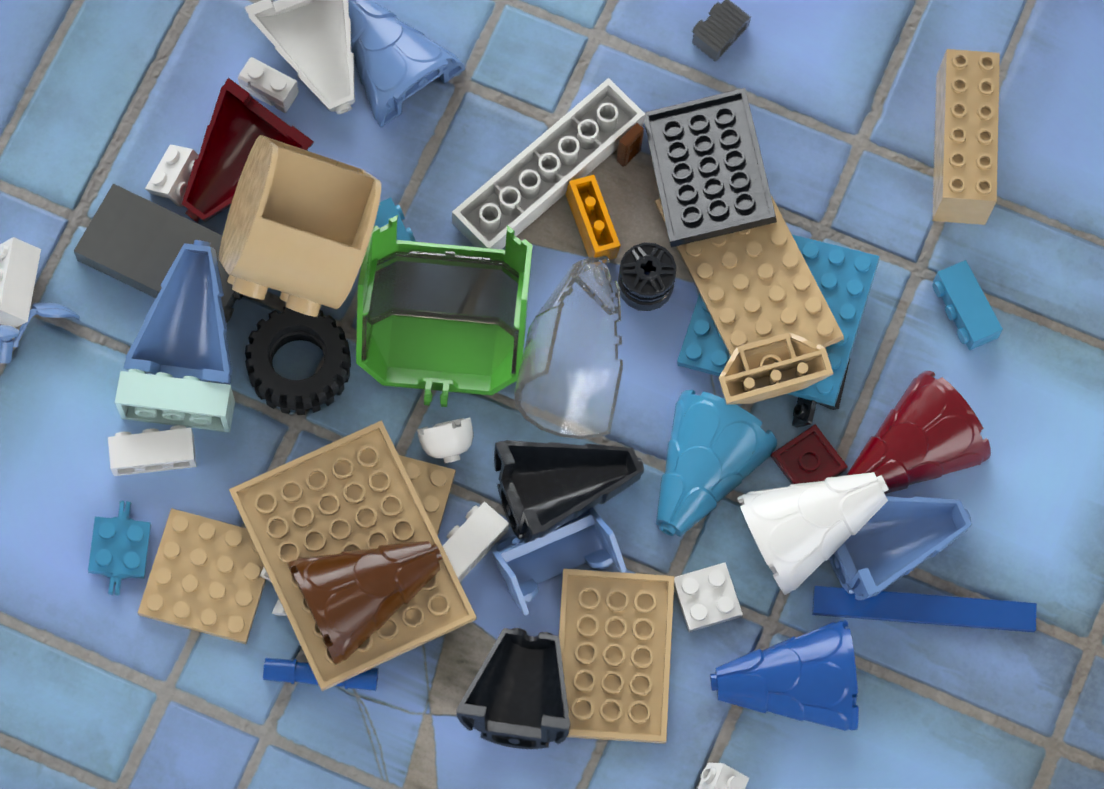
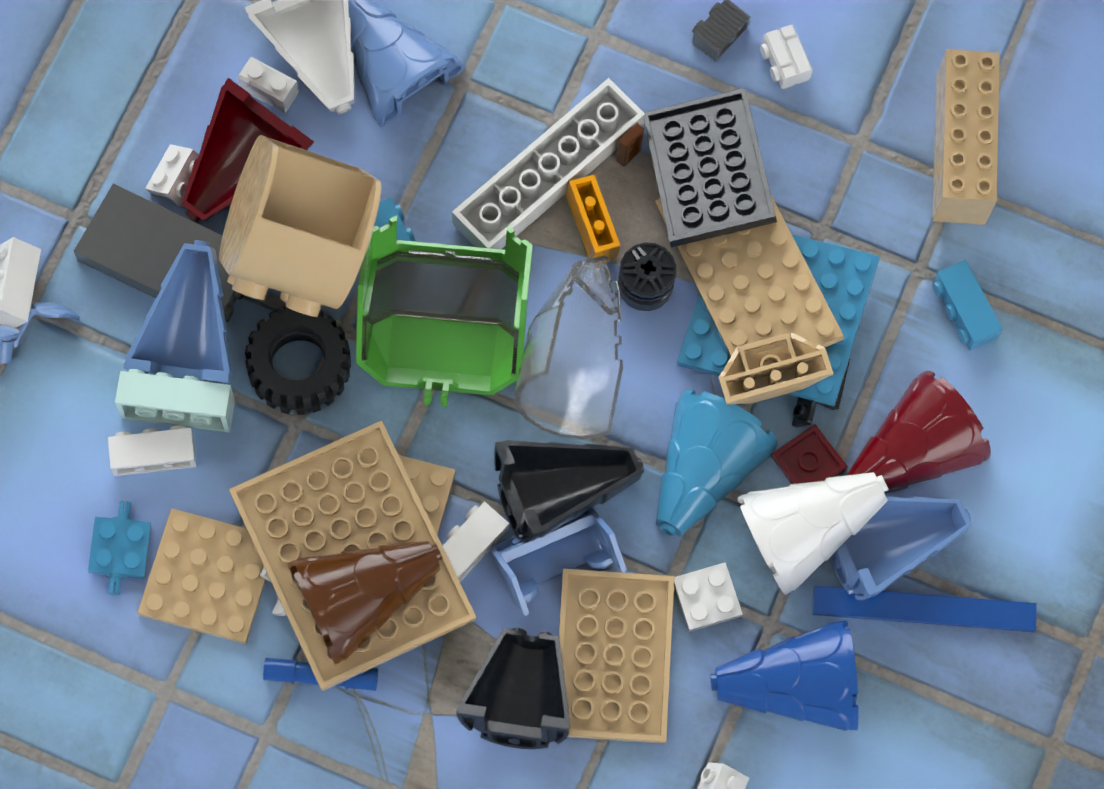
(447, 439): white cylinder -> none
(786, 57): none -> white brick

